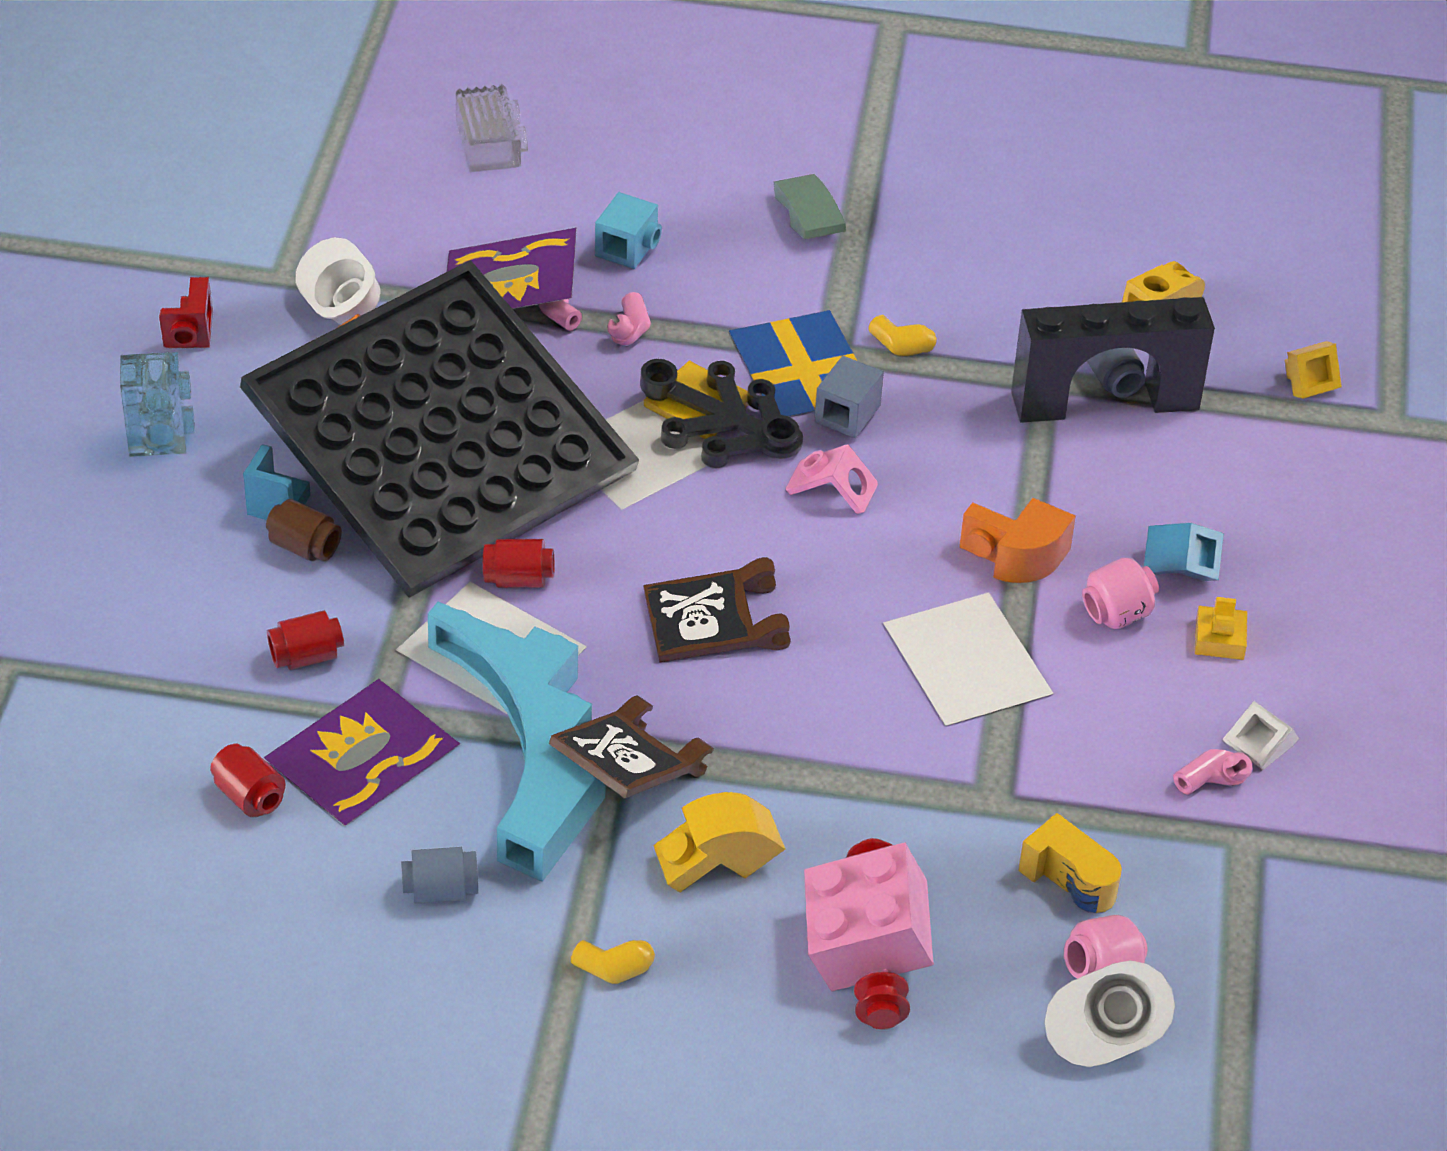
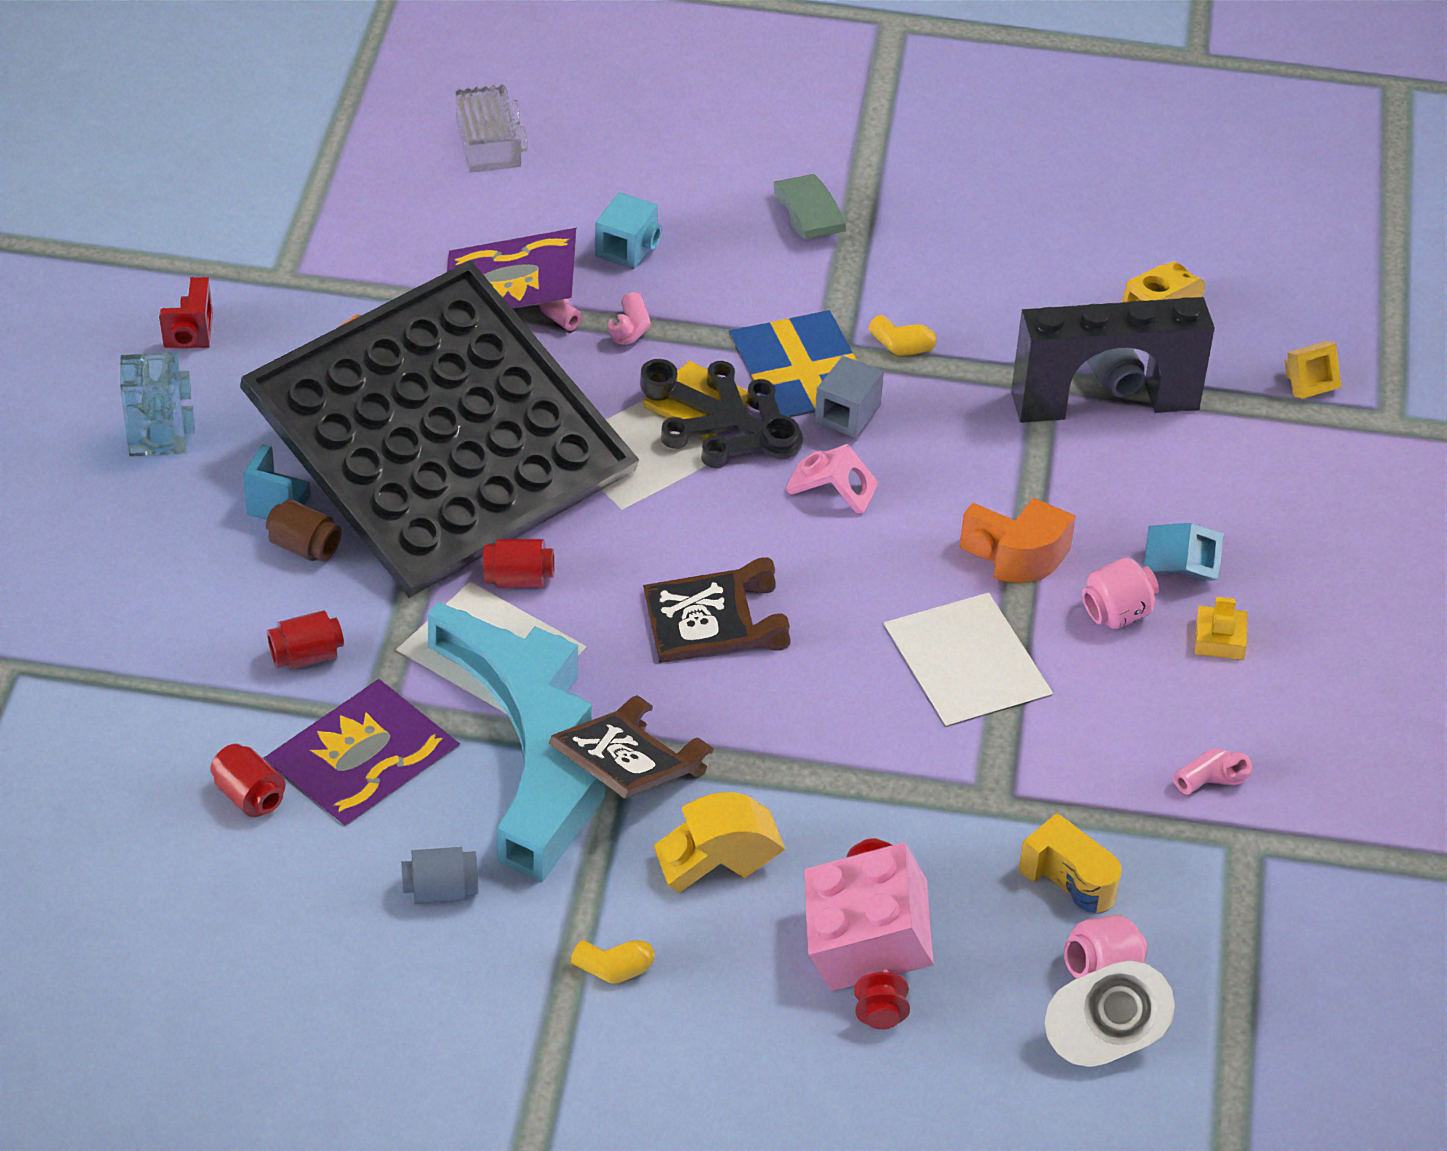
(337, 280): white piece -> none
(1260, 736): white slope -> none

